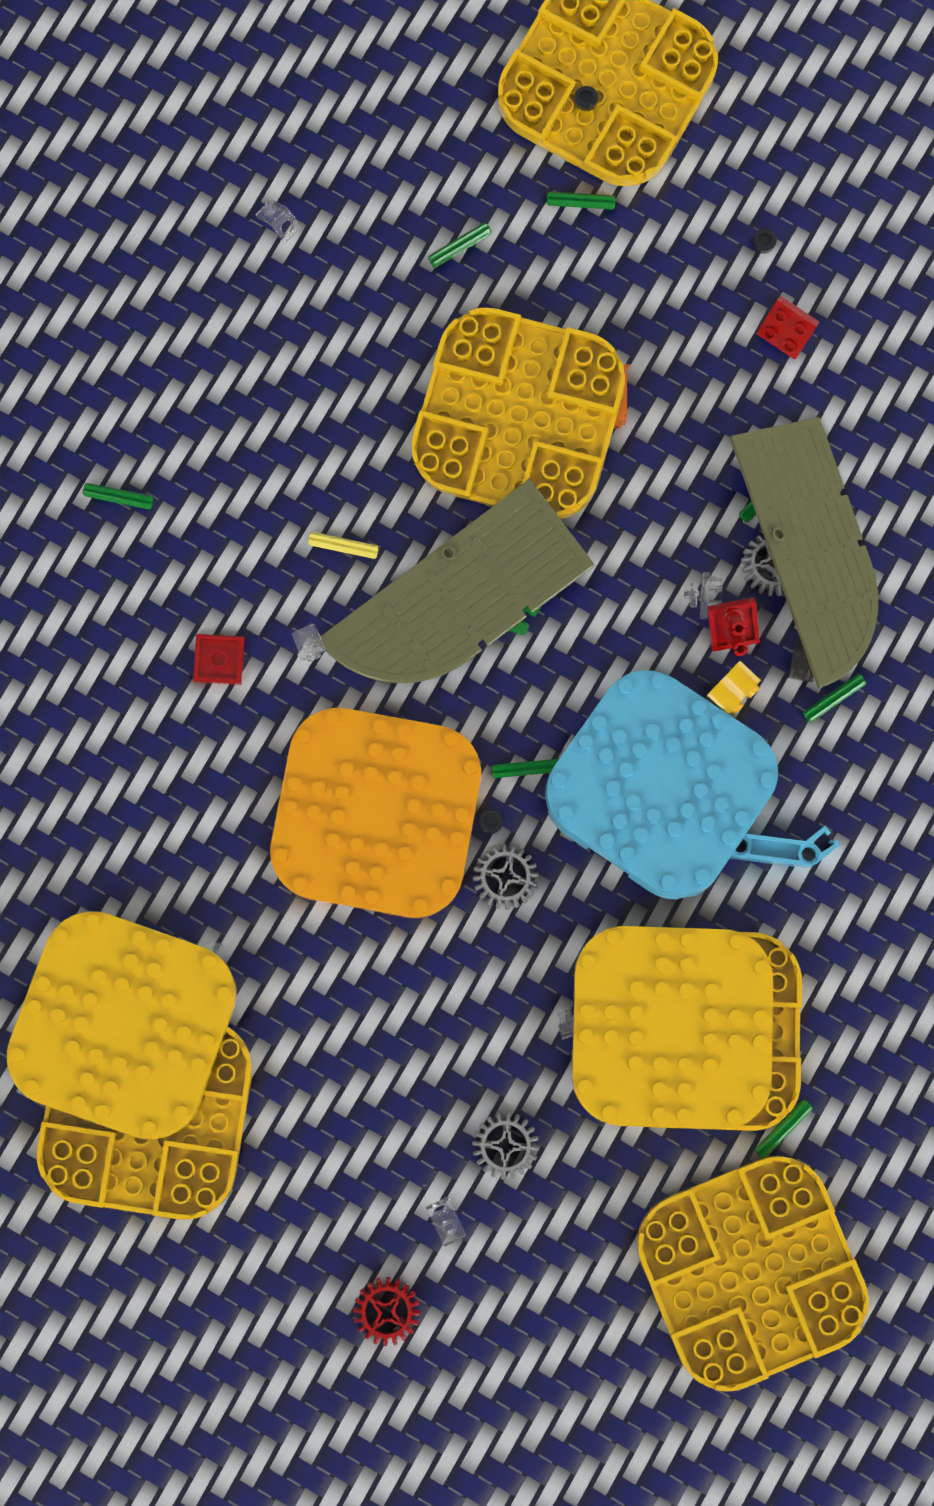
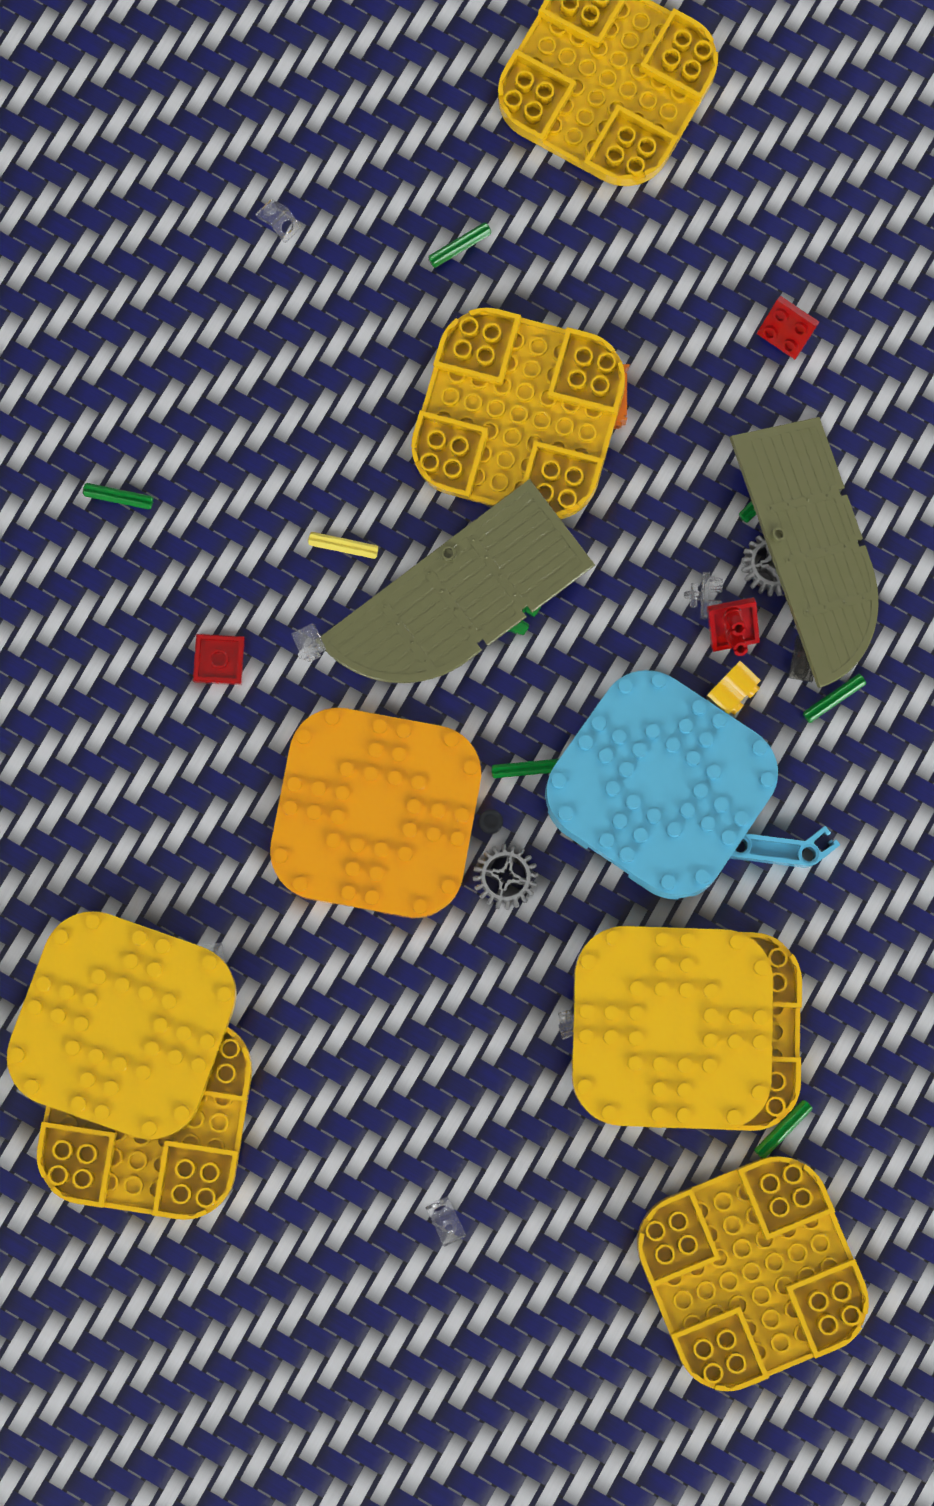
(403, 1324): red gear -> none
(527, 1147): light grey gear -> none
(581, 200): green axle -> none
(586, 98): black tile -> none
(764, 240): black tile -> none

